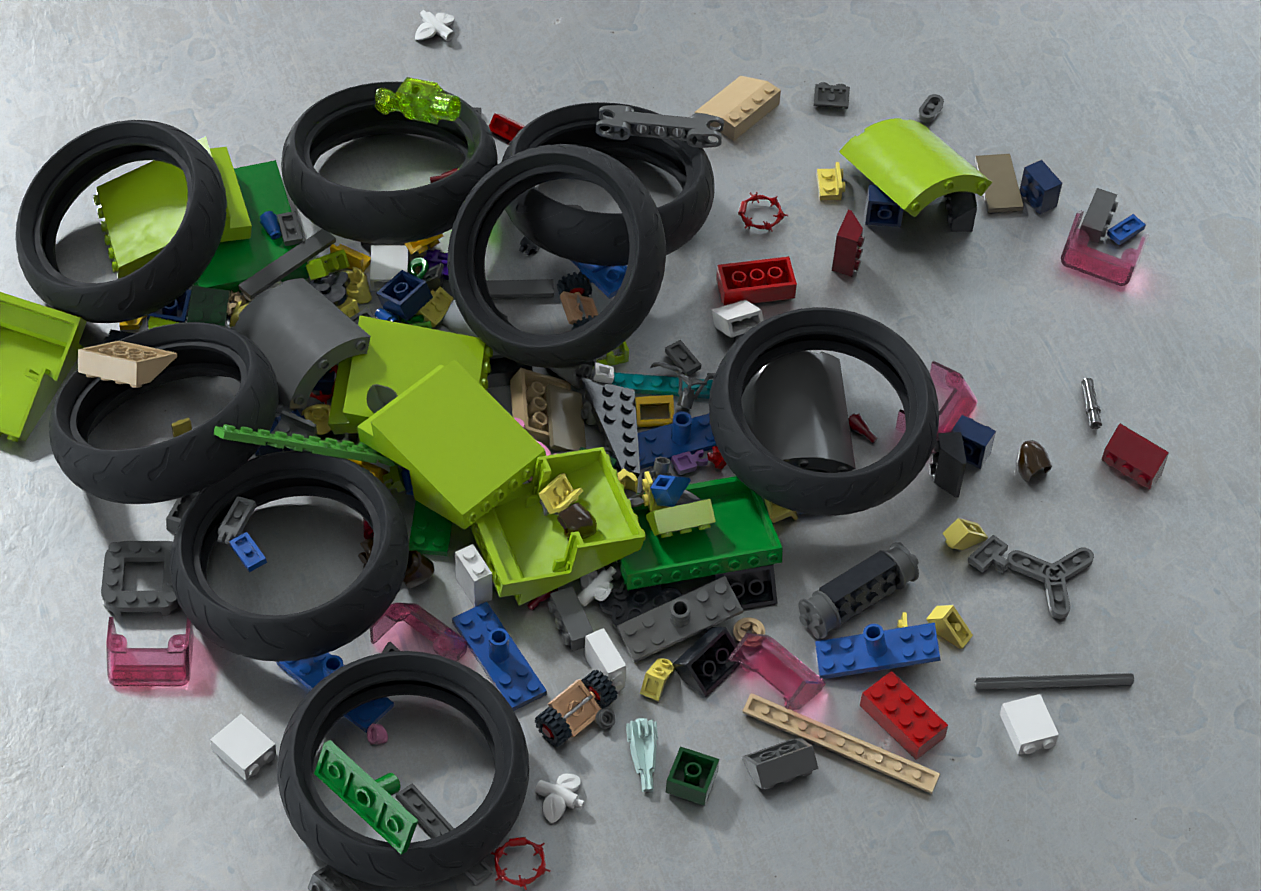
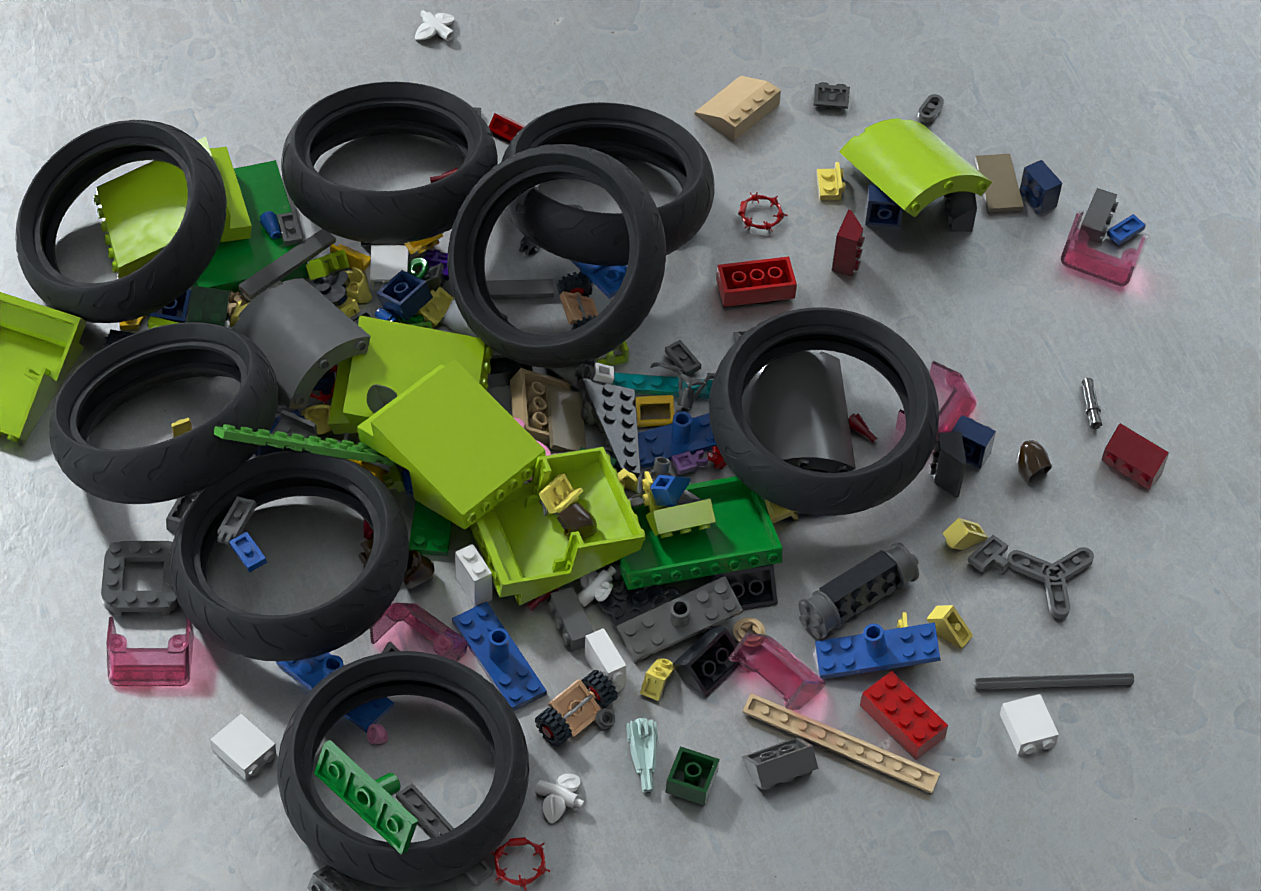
(123, 362): tan slope -> none
(419, 101): clear neon green brick -> none
(690, 129): dark grey piece -> none
(736, 318): white brick -> none

